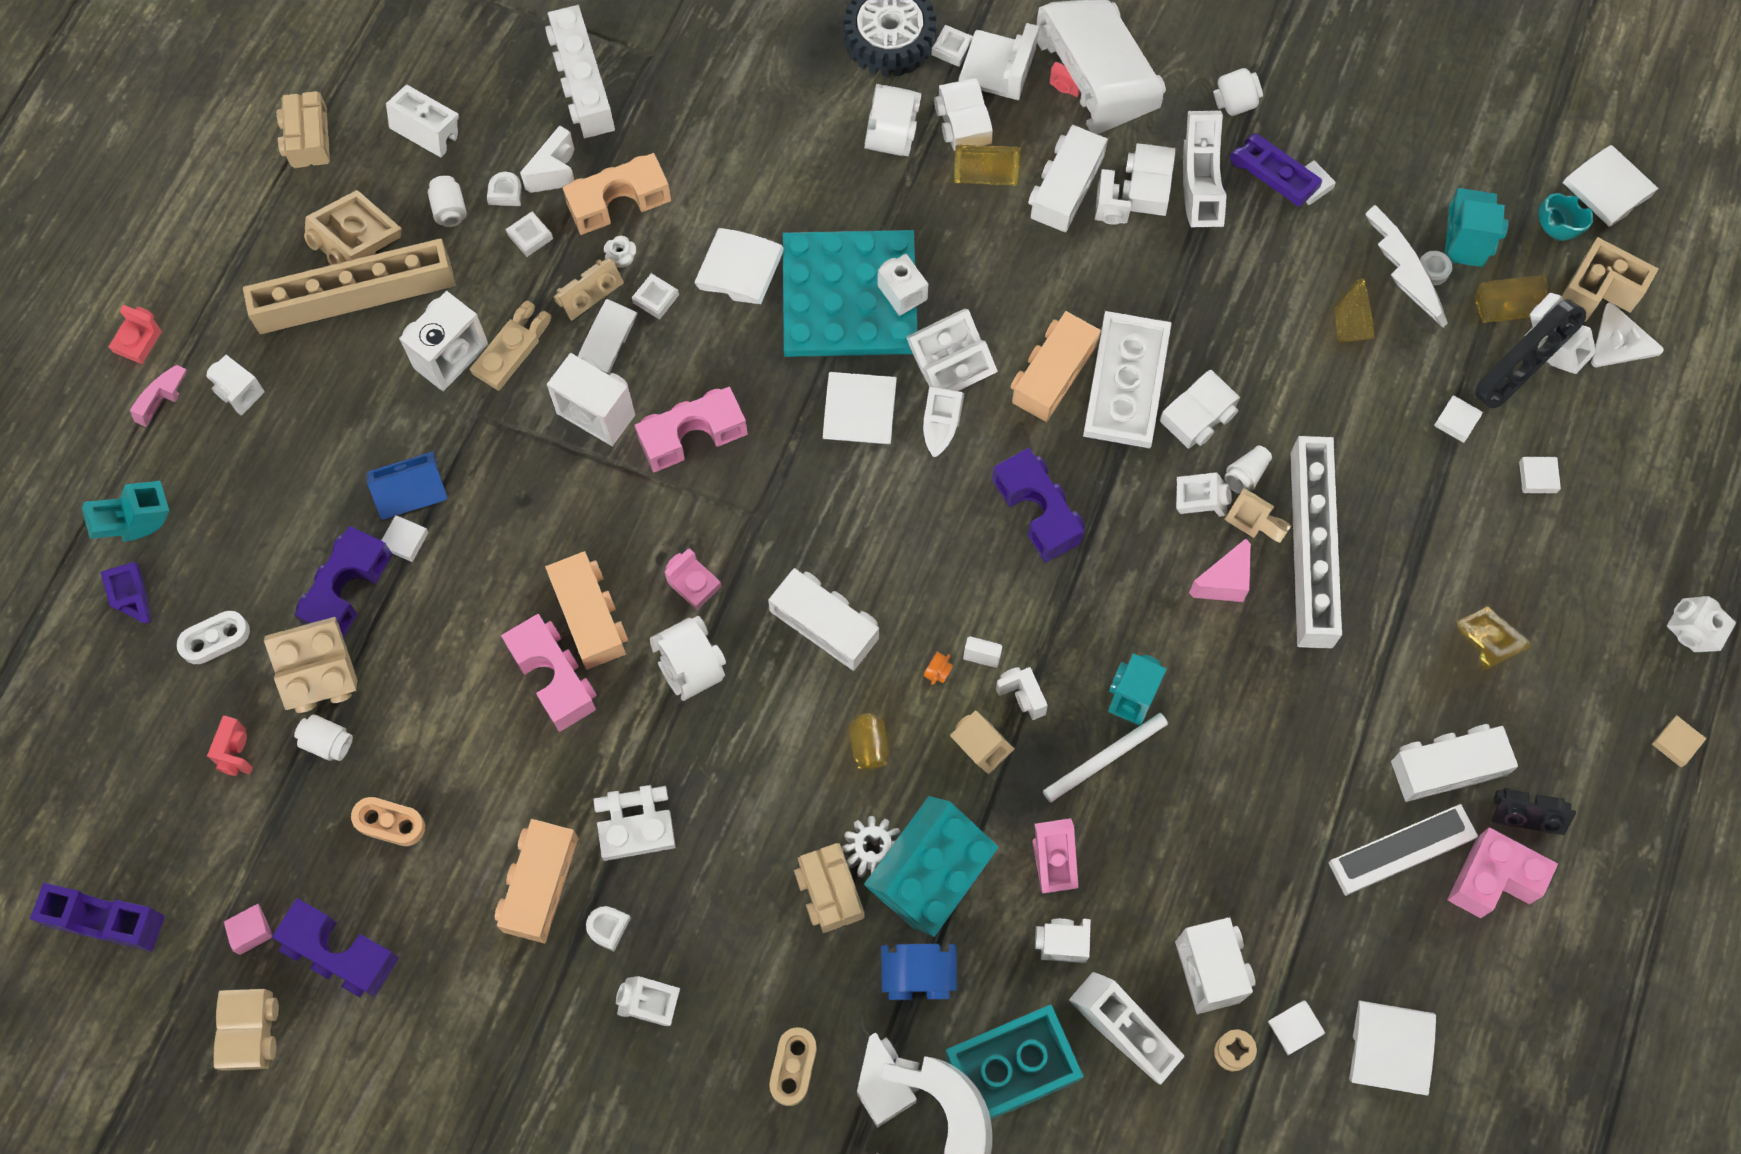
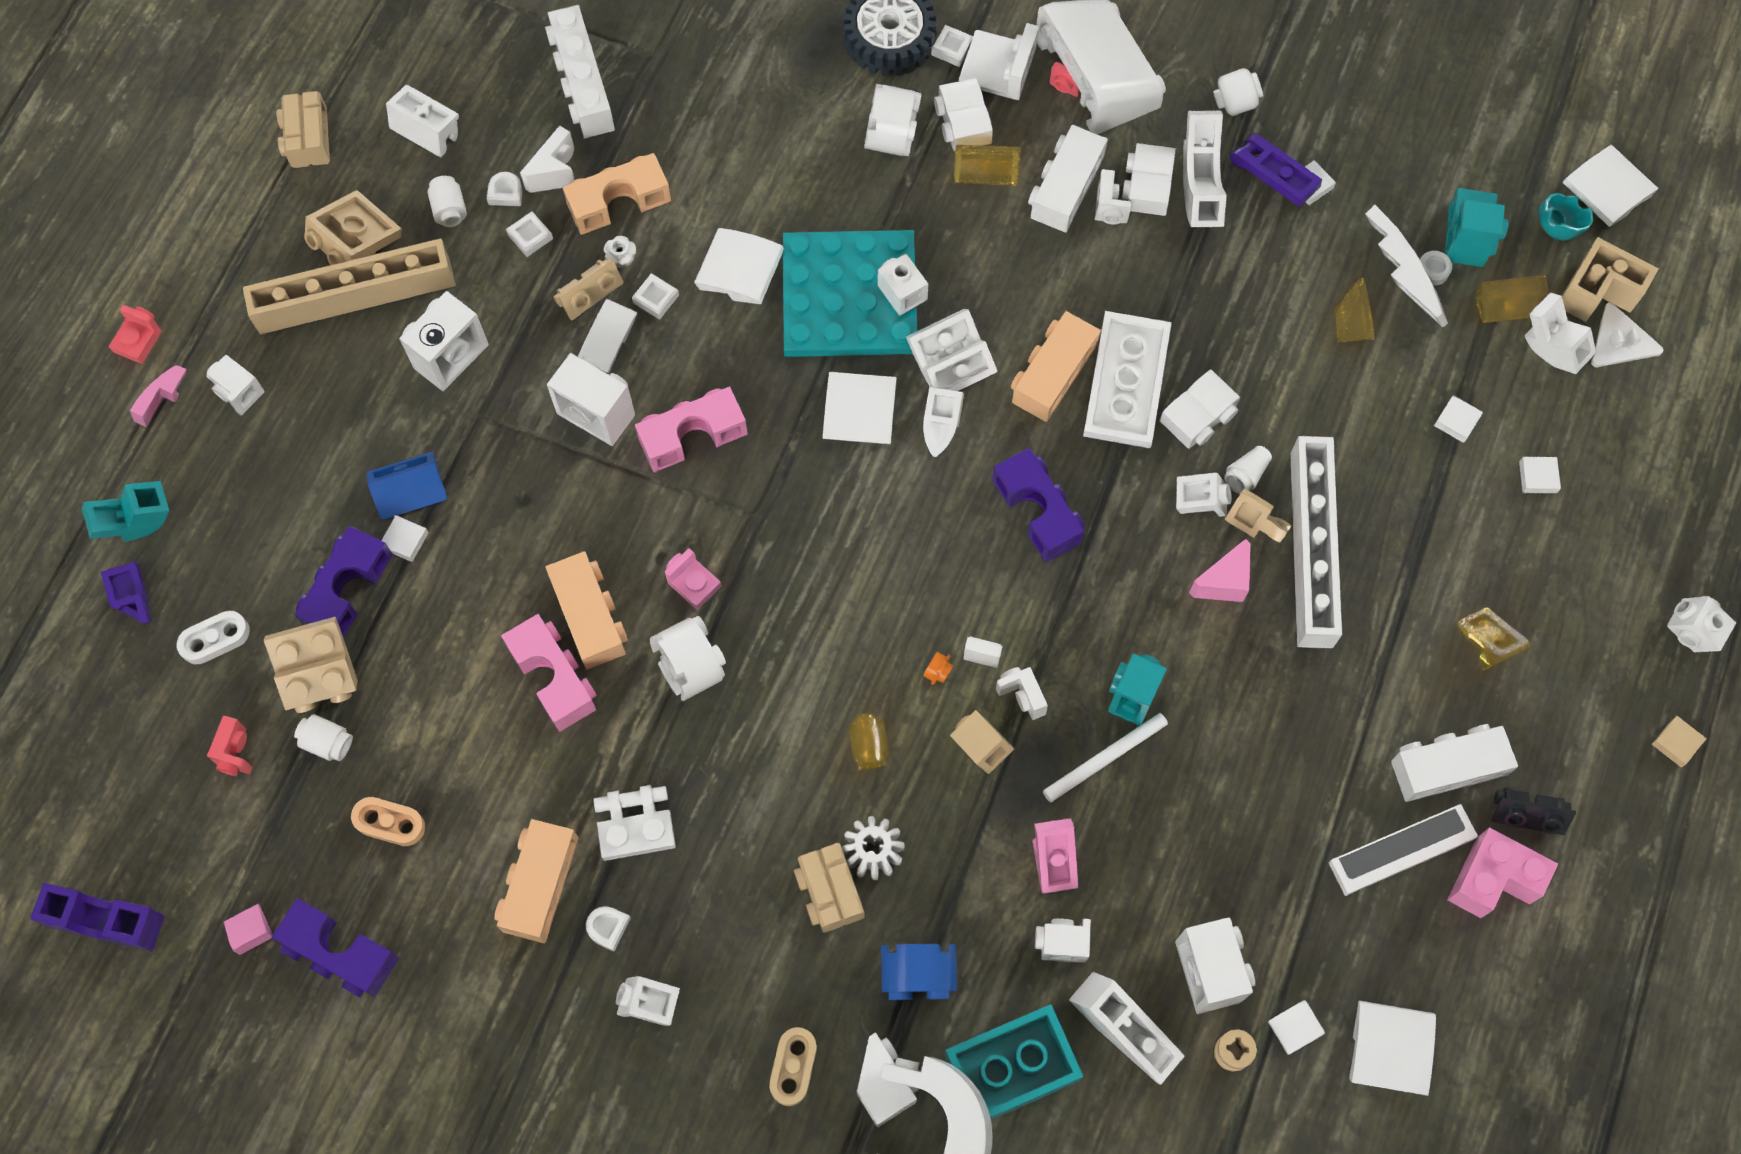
(244, 1029): tan brick -> none
(510, 347): tan hinge -> none
(824, 618): white brick -> none
(931, 865): teal brick -> none
(1566, 317): black beam -> none

